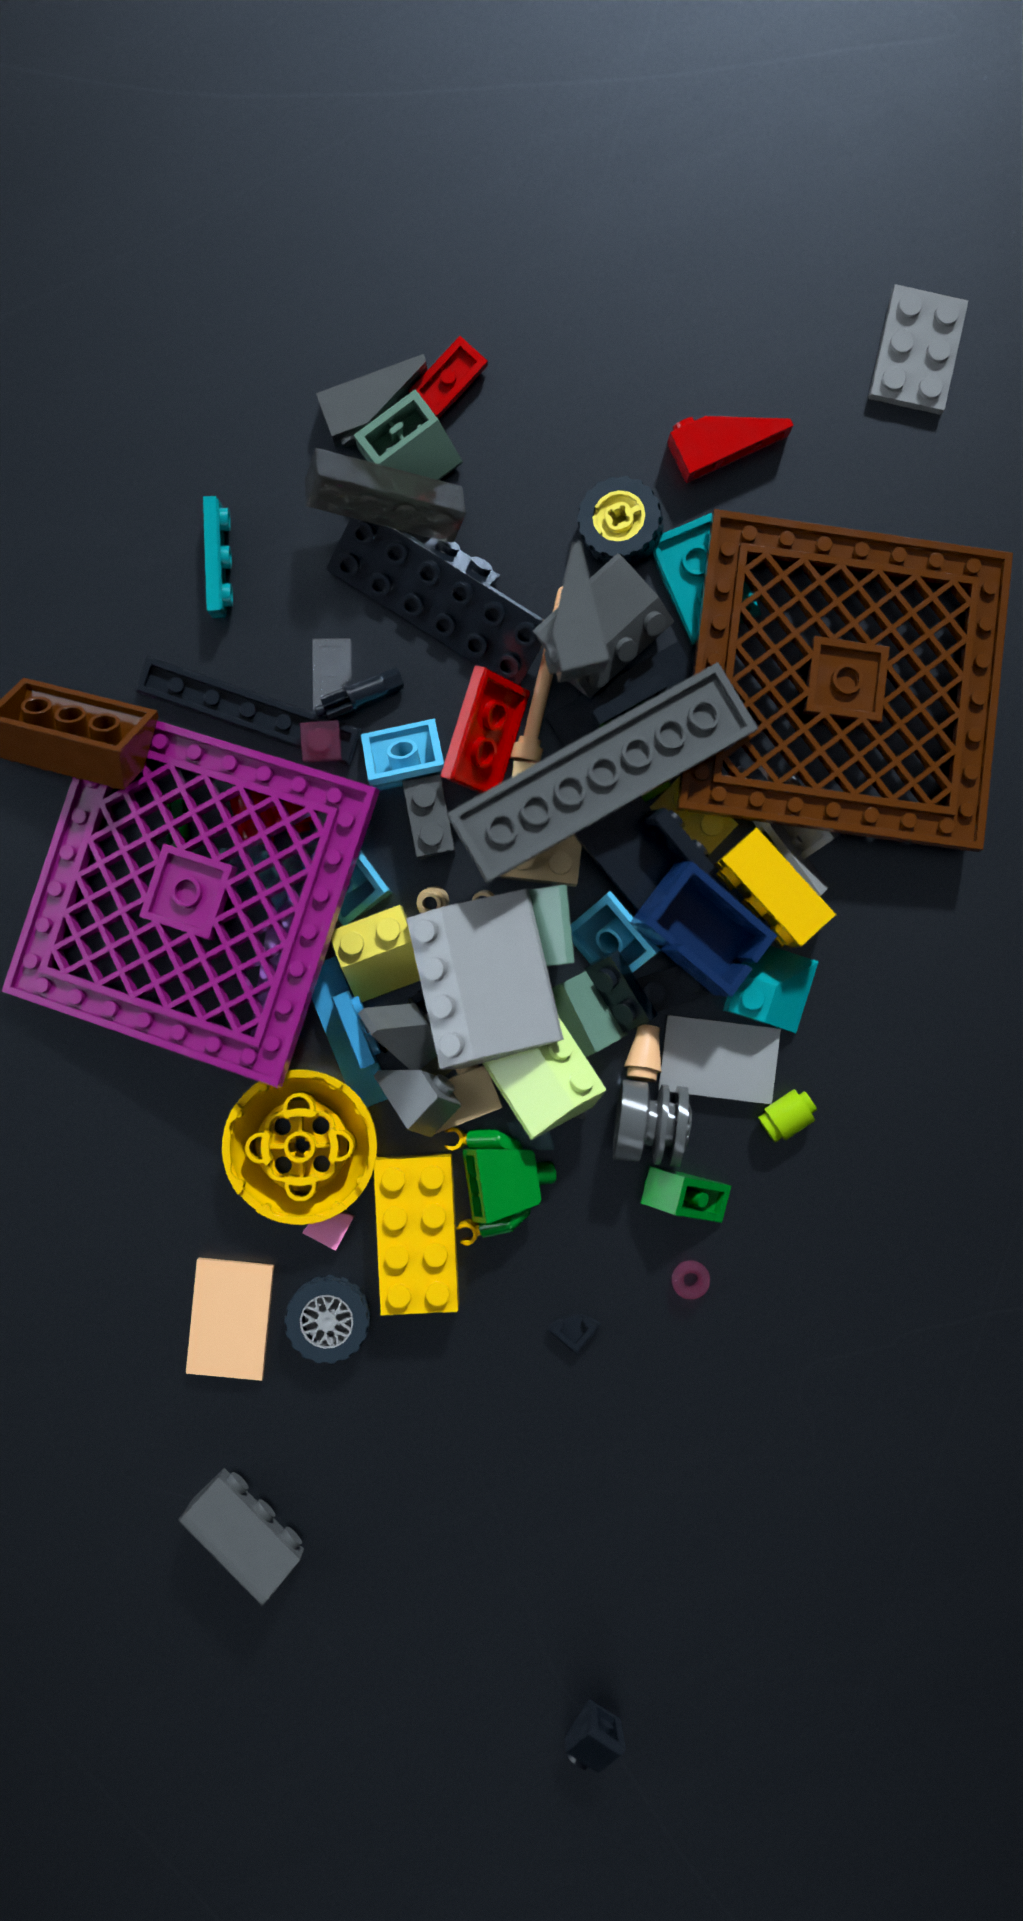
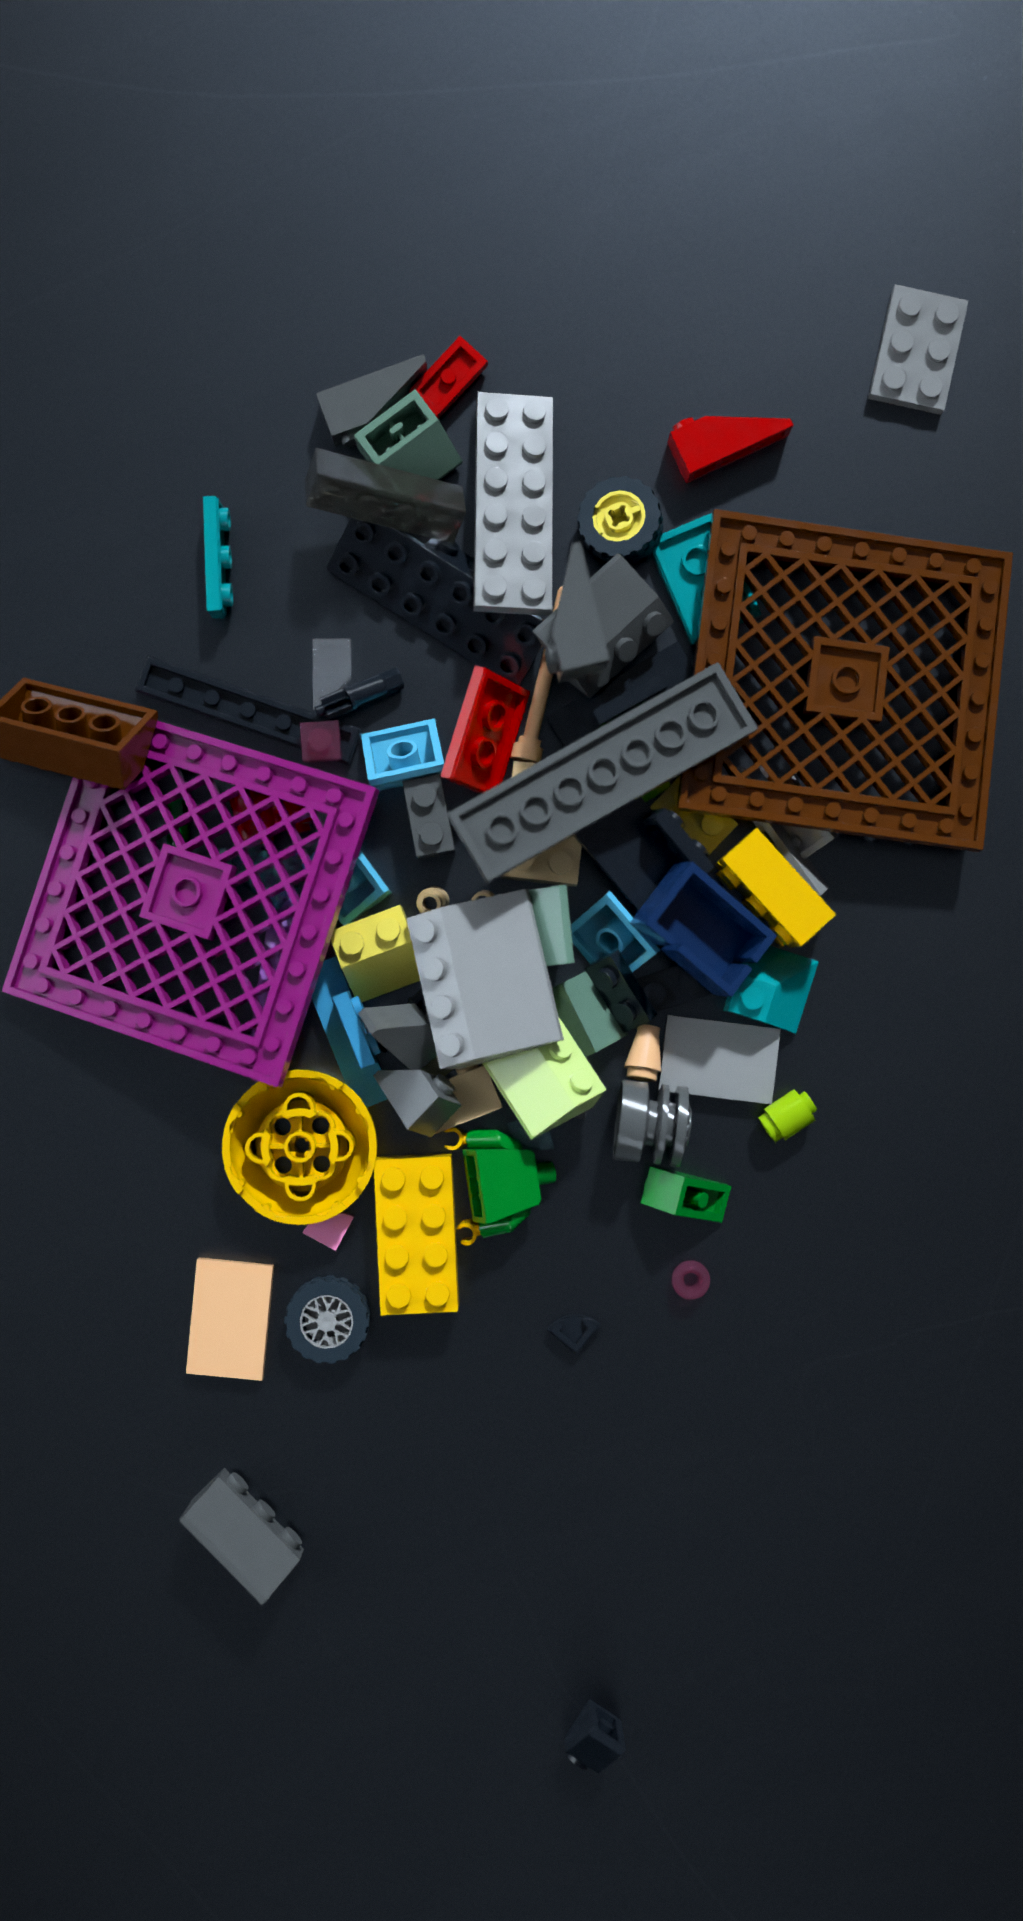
(513, 504): none -> light grey plate

